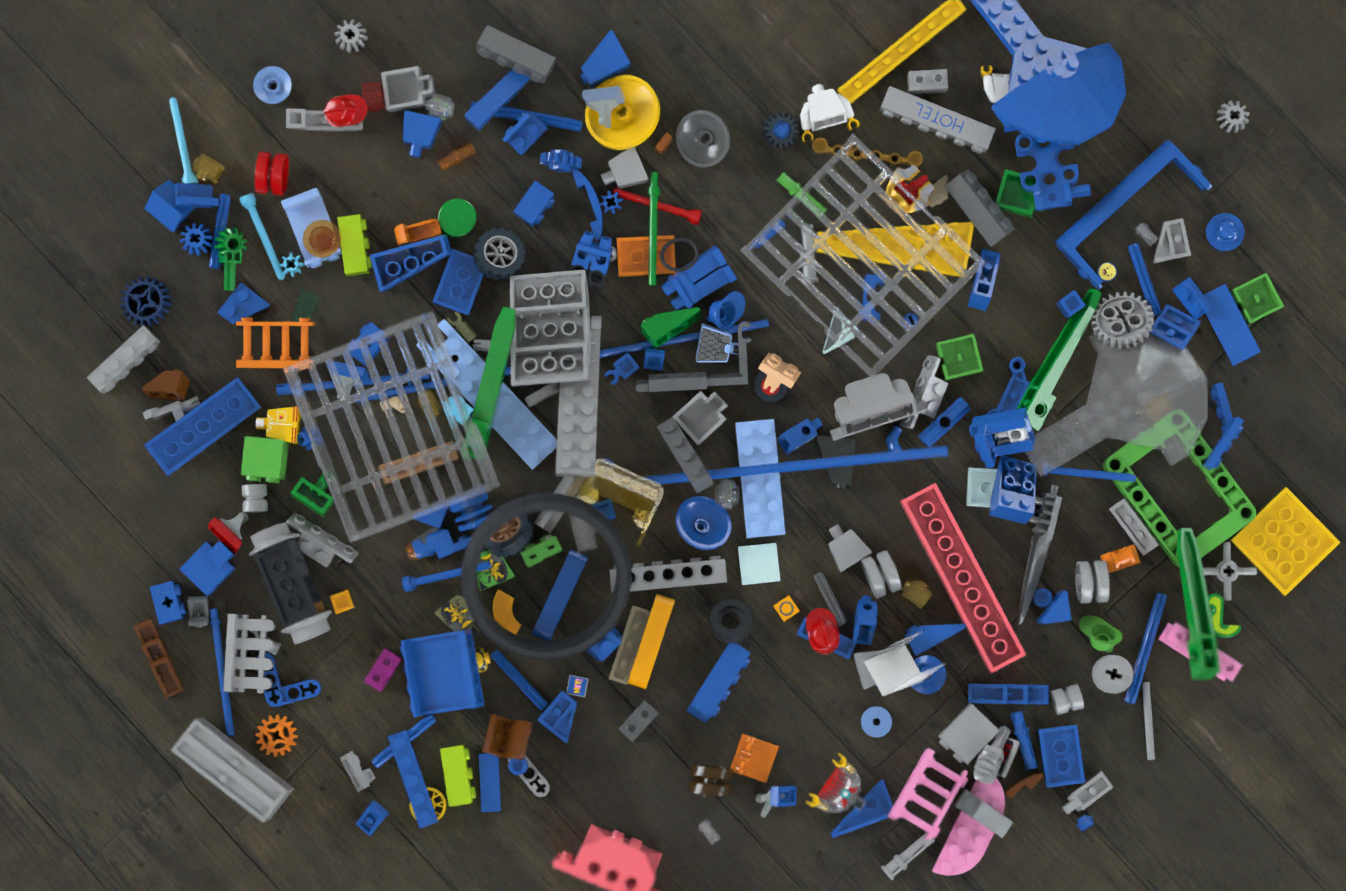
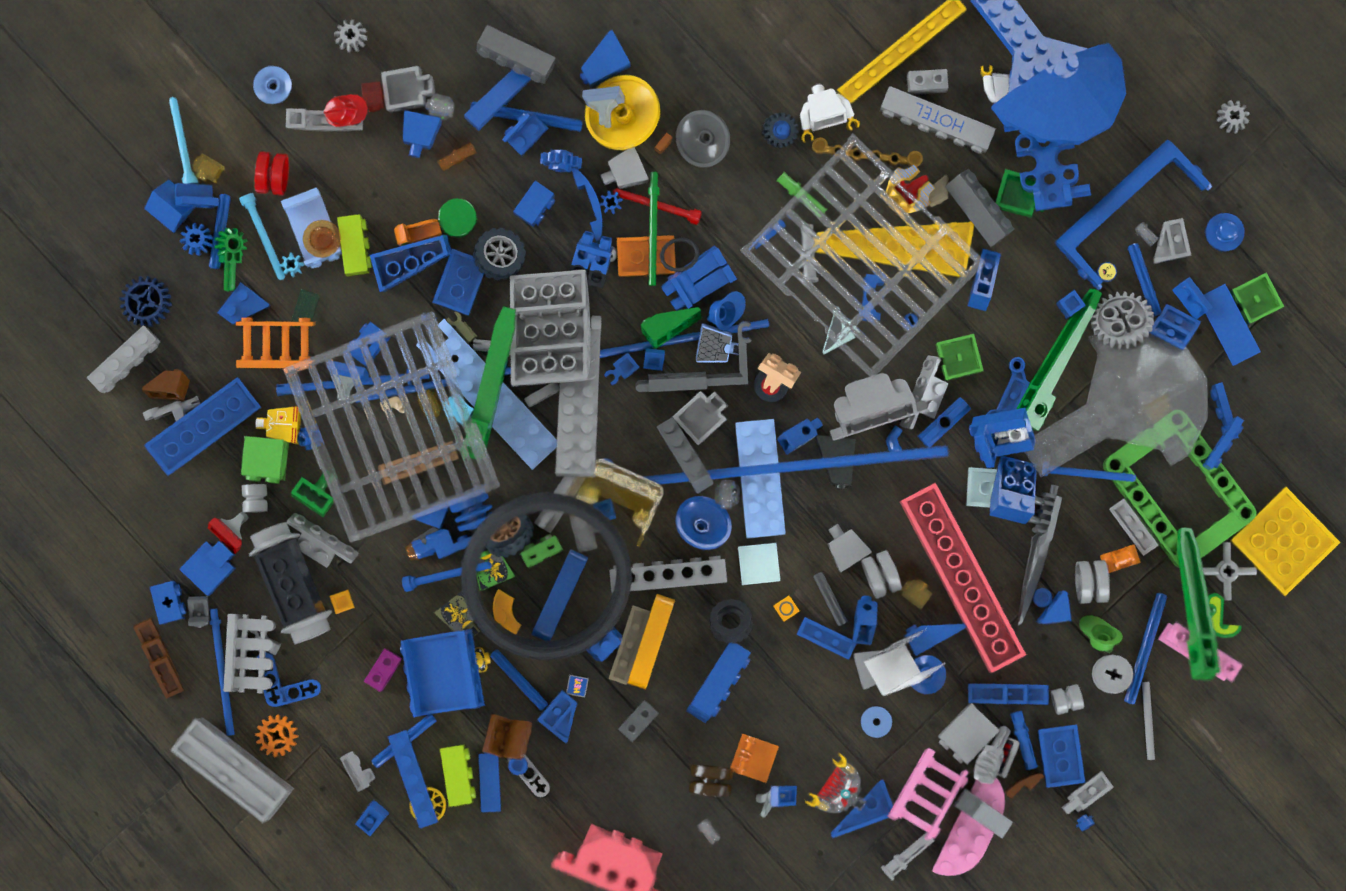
(822, 631): red piece -> none

